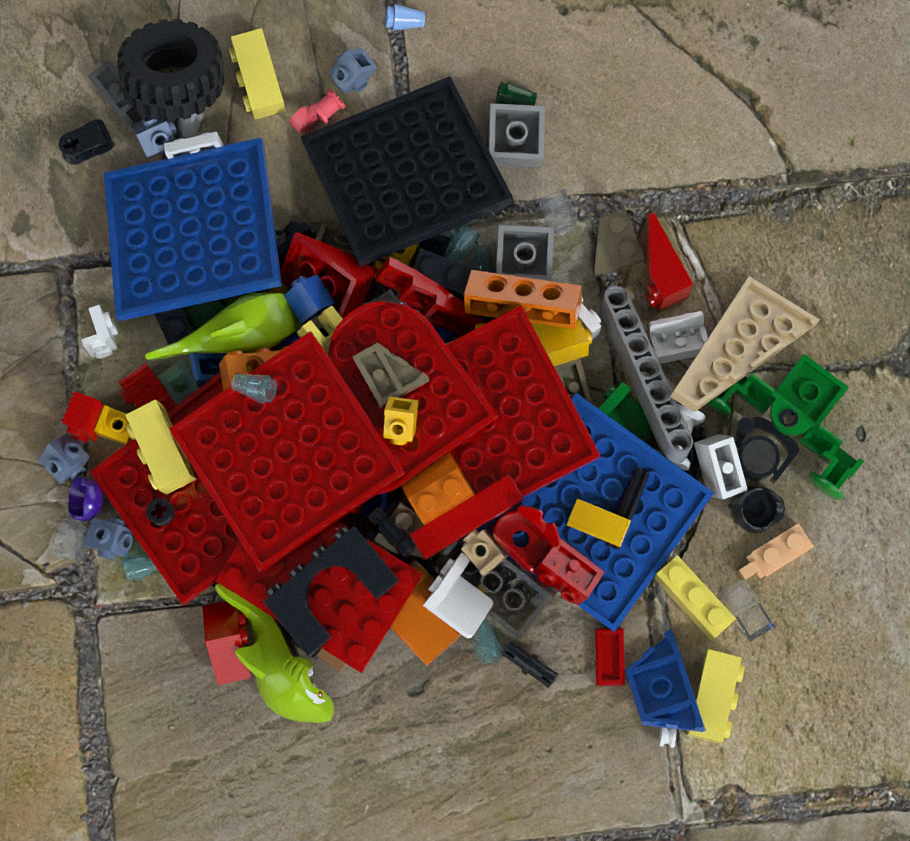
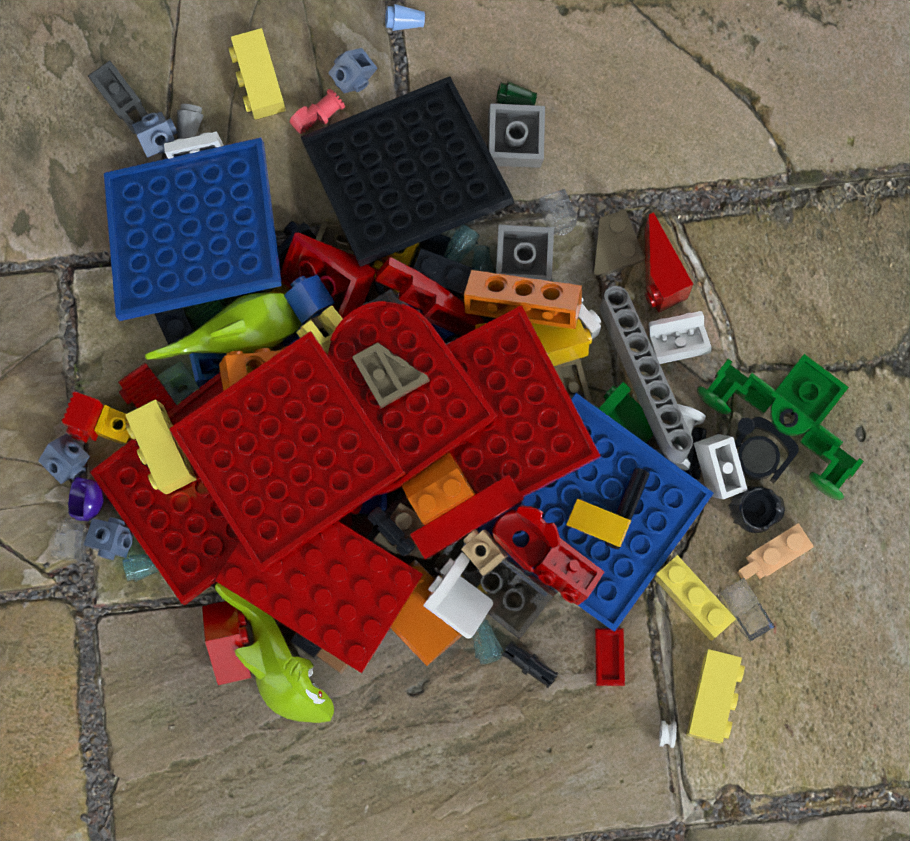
(89, 141): black piece -> none
(103, 342): white bracket -> none
(166, 46): black tyre -> none
(168, 515): black bush -> none
(257, 387): clear light blue cone -> none
(291, 600): black arch -> none
(400, 420): yellow brick -> none
(663, 688): blue wing -> none
(747, 335): tan wing -> none

